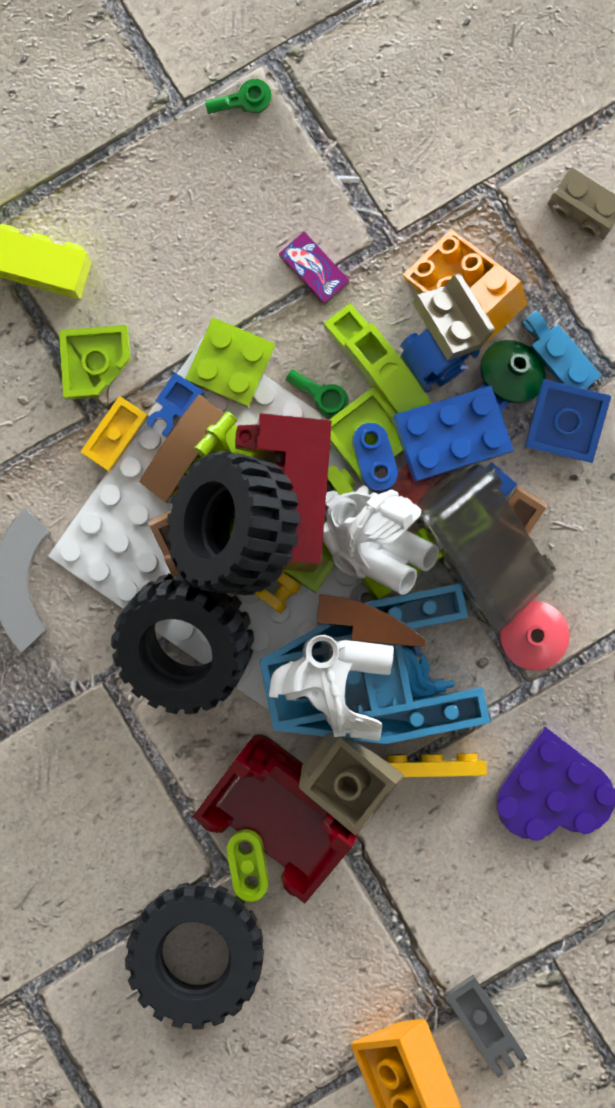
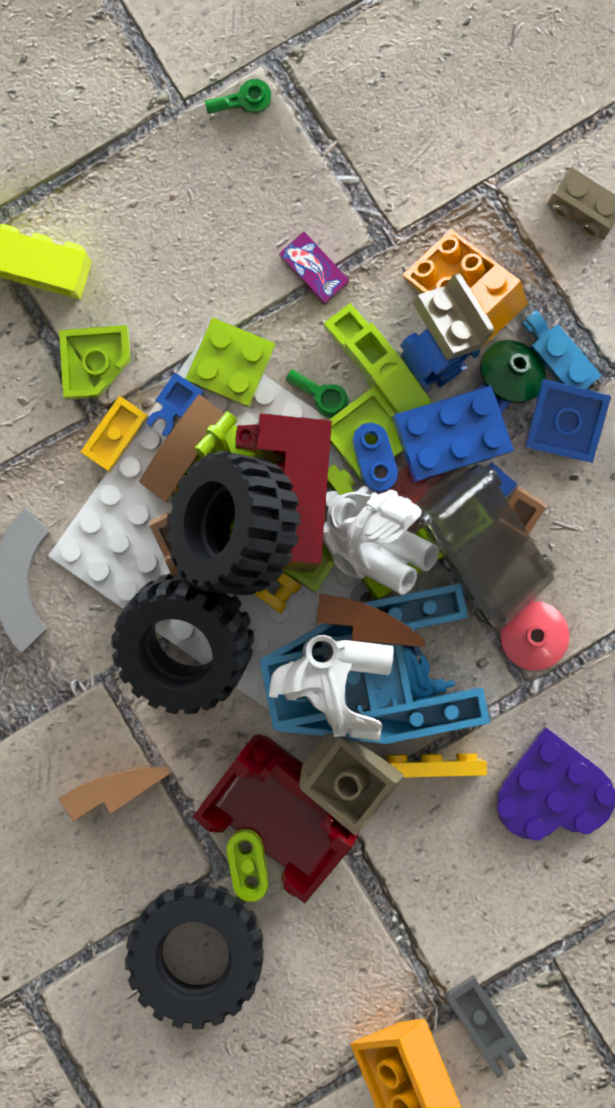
(112, 789): none -> medium nougat slope

